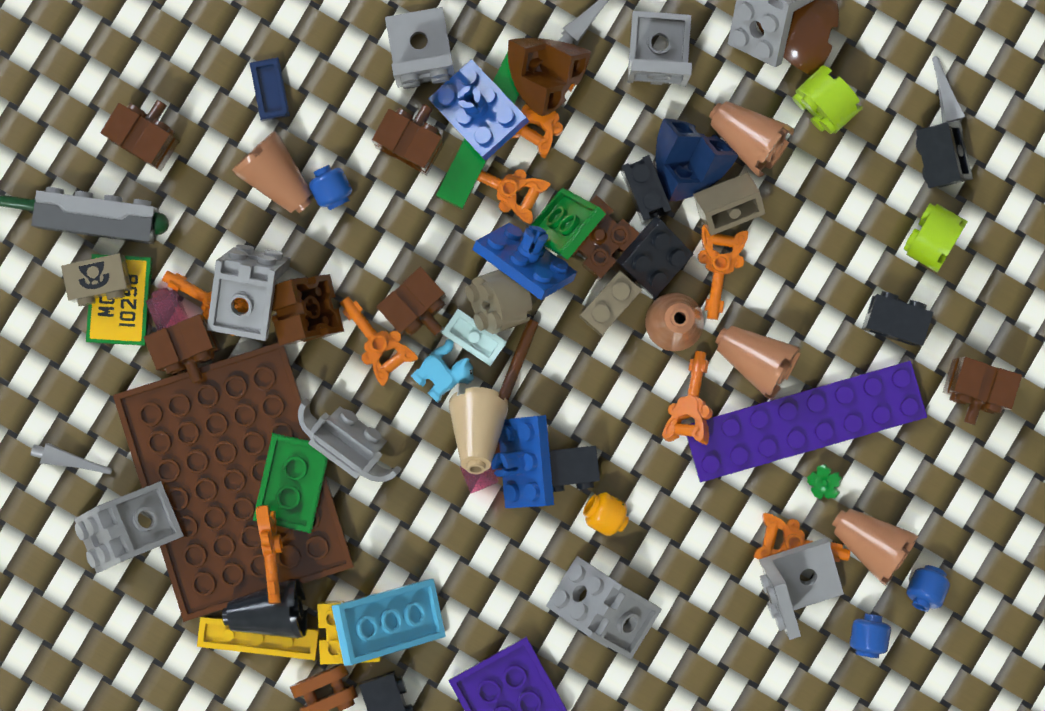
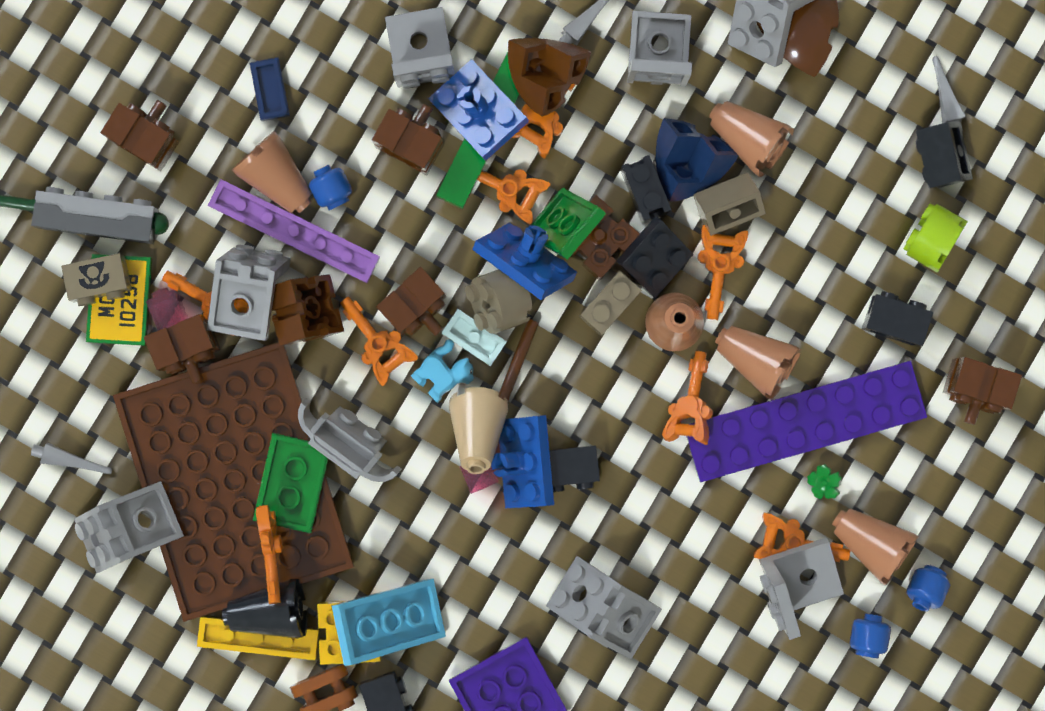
(293, 231): none -> medium lavender plate
(606, 514): light orange head -> none
(827, 100): lime brick -> none

